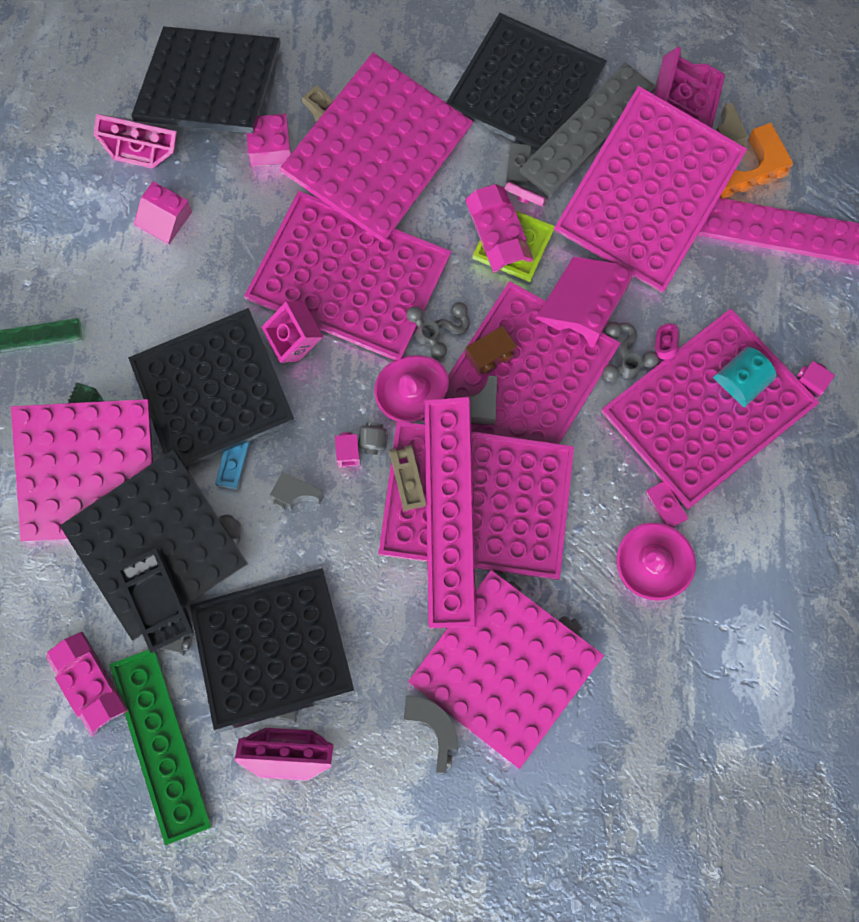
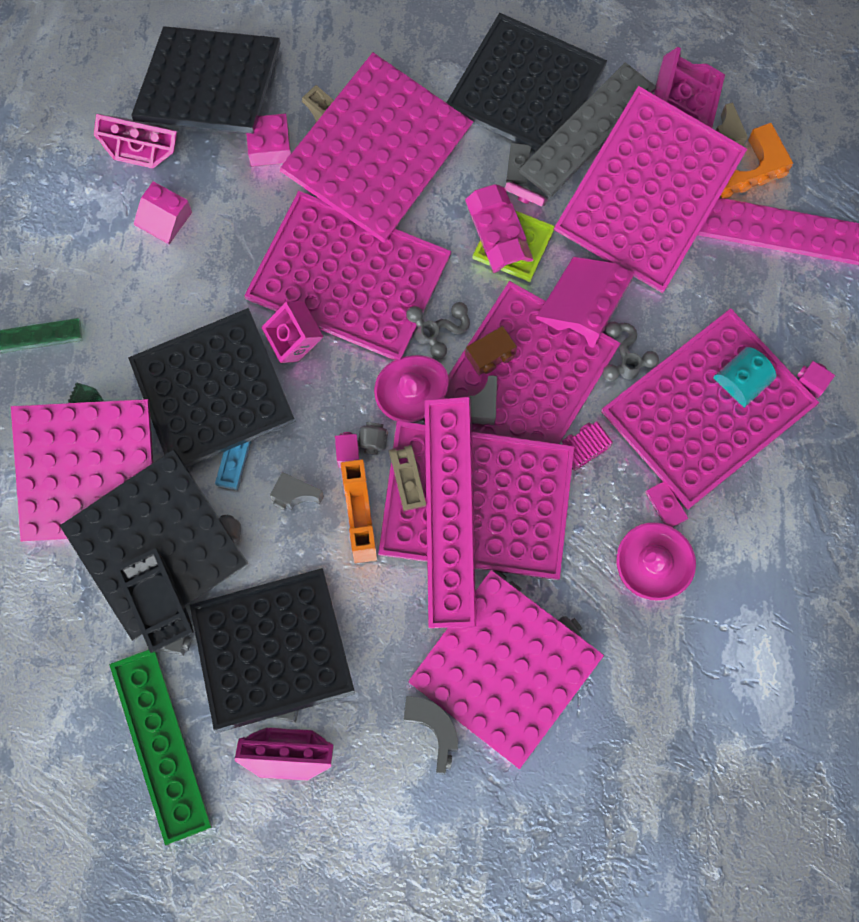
(85, 682): dark pink piece -> none
(358, 511): none -> orange arch
(588, 444): none -> dark pink brick
(667, 341): dark pink plate -> none

